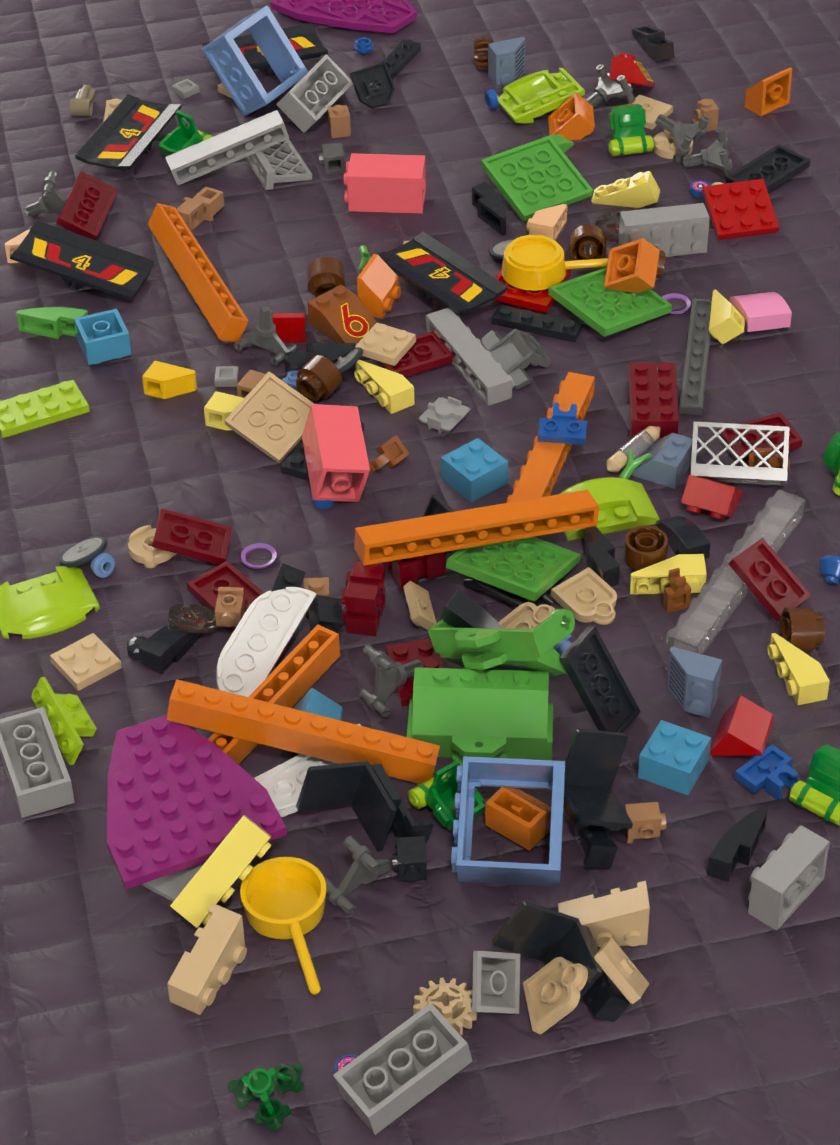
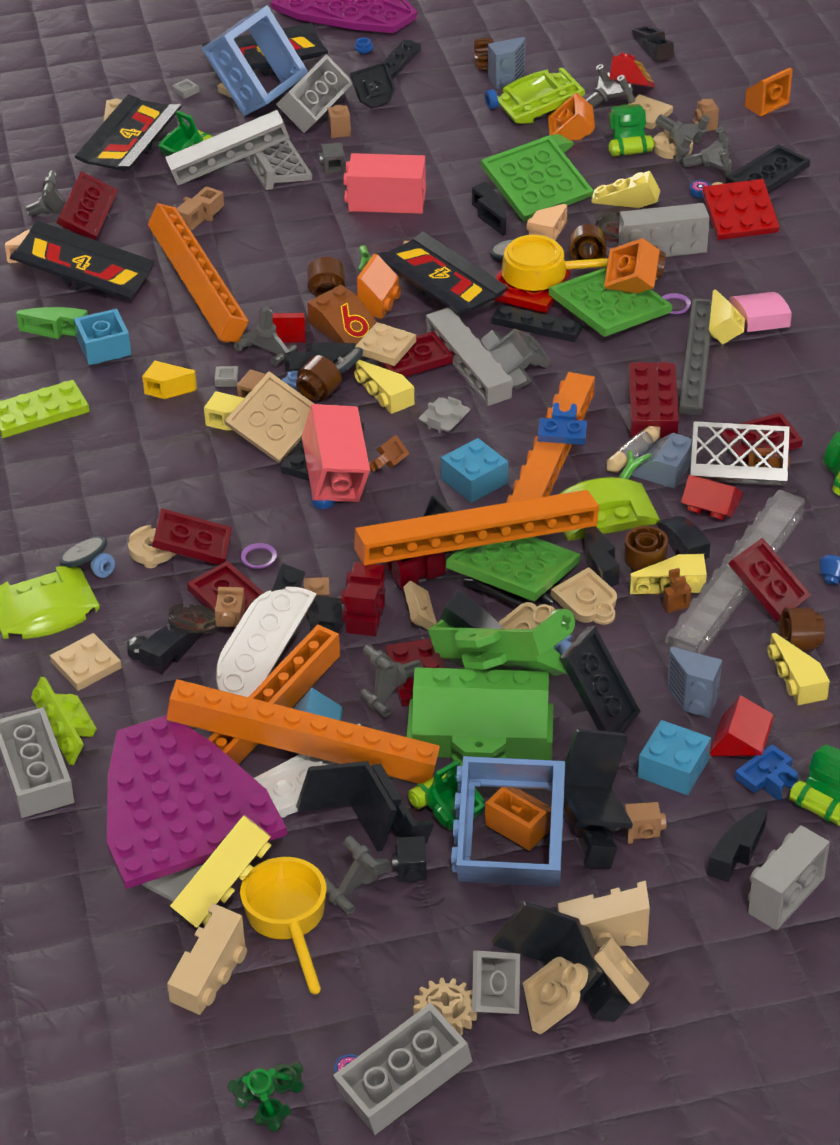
(83, 103): dark tan piece -> none

